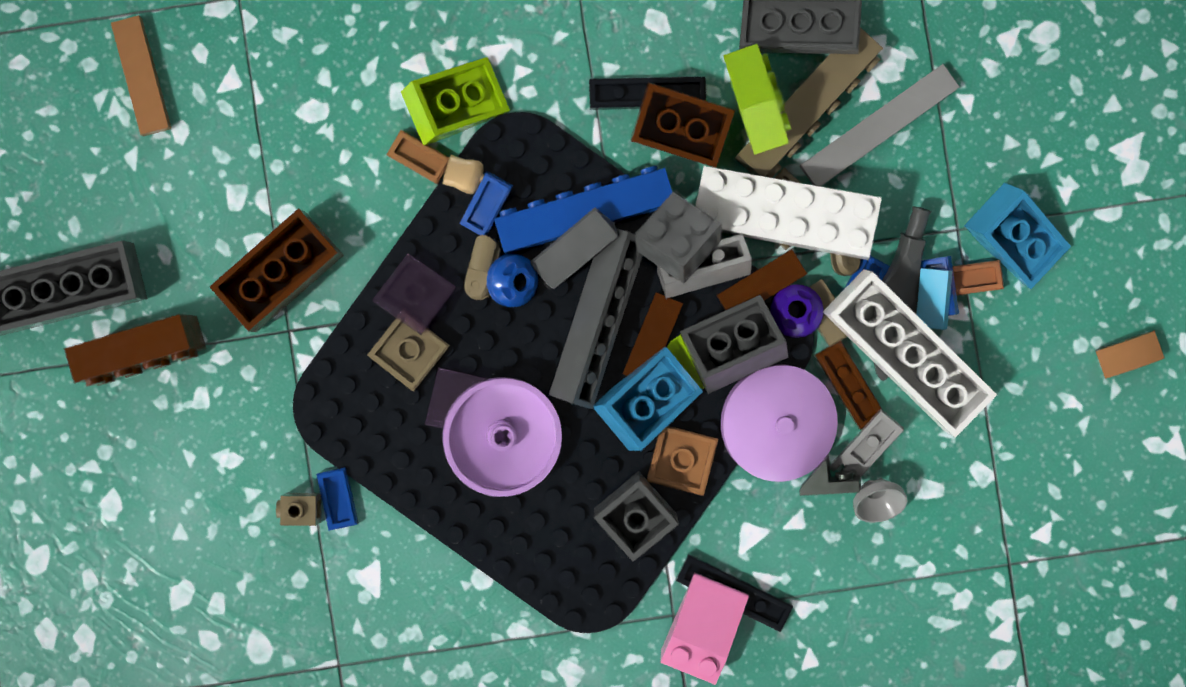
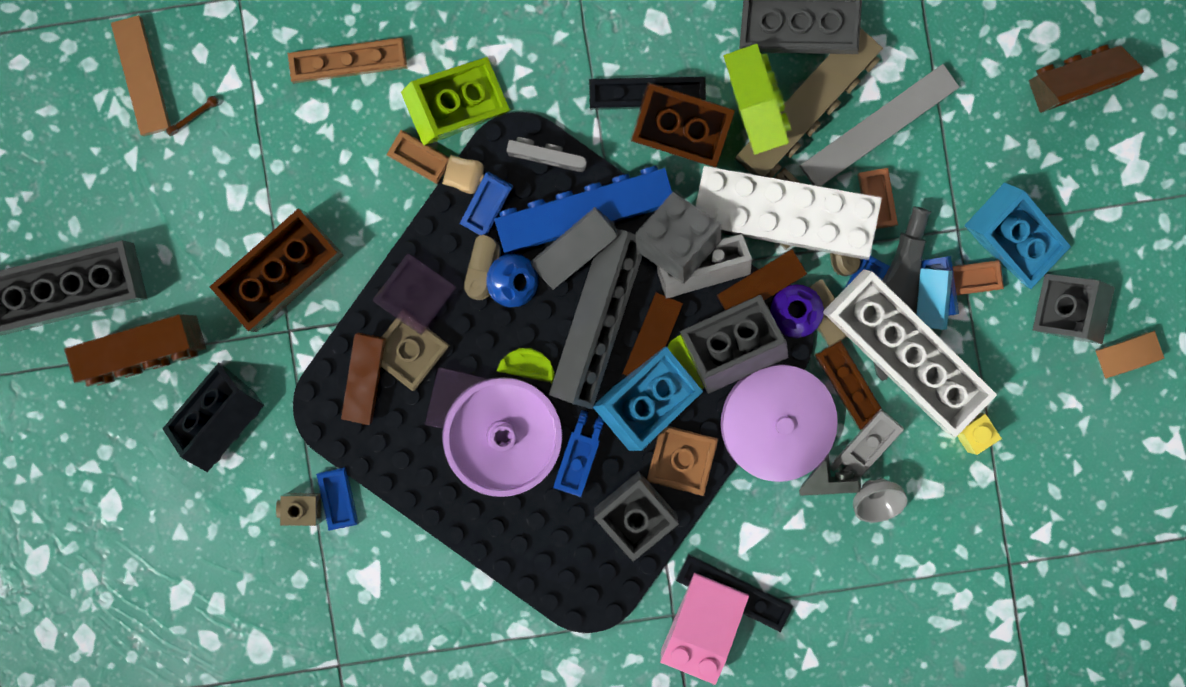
(212, 101): none -> reddish brown hinge
(212, 418): none -> black slope
(347, 60): none -> medium nougat tile
(363, 378): none -> reddish brown tile
(527, 364): none -> lime tile
(550, 155): none -> light grey hinge
(578, 458): none -> blue hinge
(878, 184): none -> nougat tile
(978, 435): none -> light yellow brick
(1074, 308): none -> dark grey slope
(1083, 76): none -> reddish brown slope

